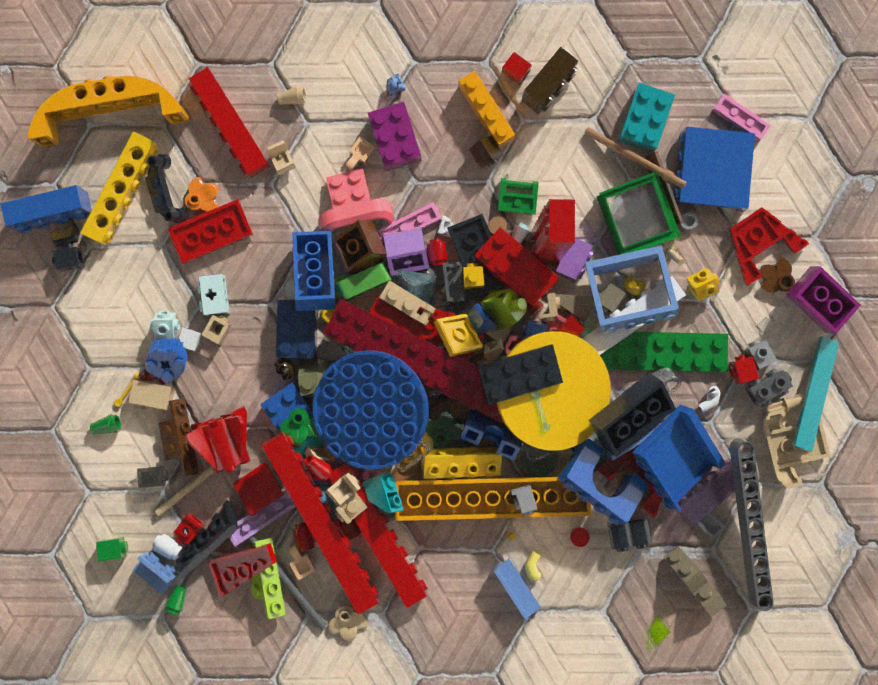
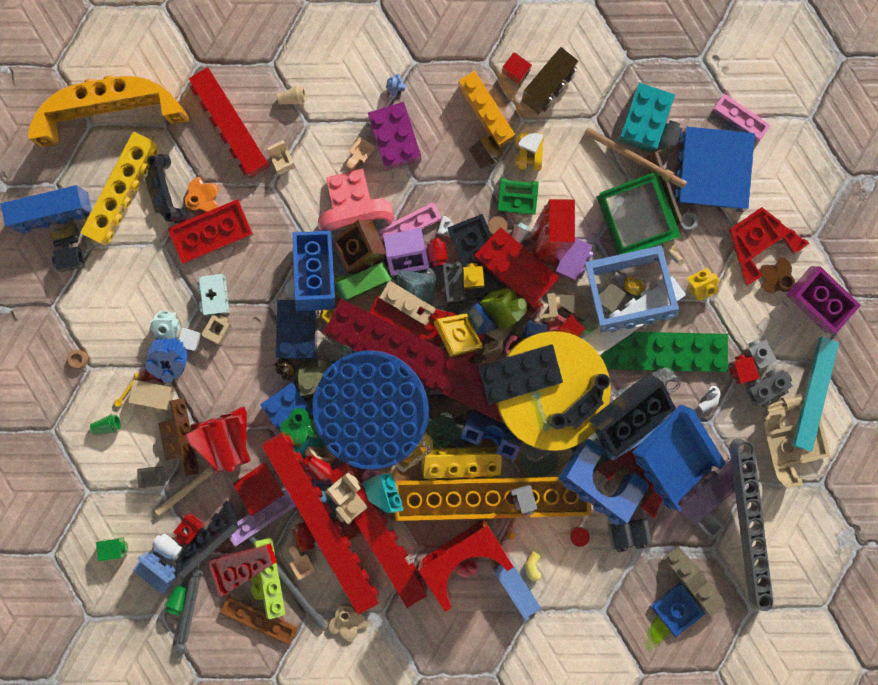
(77, 359): none -> medium nougat tile
(188, 610): none -> dark grey wheel
(256, 619): none -> dark orange tile
(466, 569): none -> coral arm
(473, 542): none -> red piece
(522, 160): none -> yellow brick
(531, 142): none -> white tile
(582, 407): none -> black plate
(670, 134): none -> dark grey brick
(677, 609): none -> blue tile

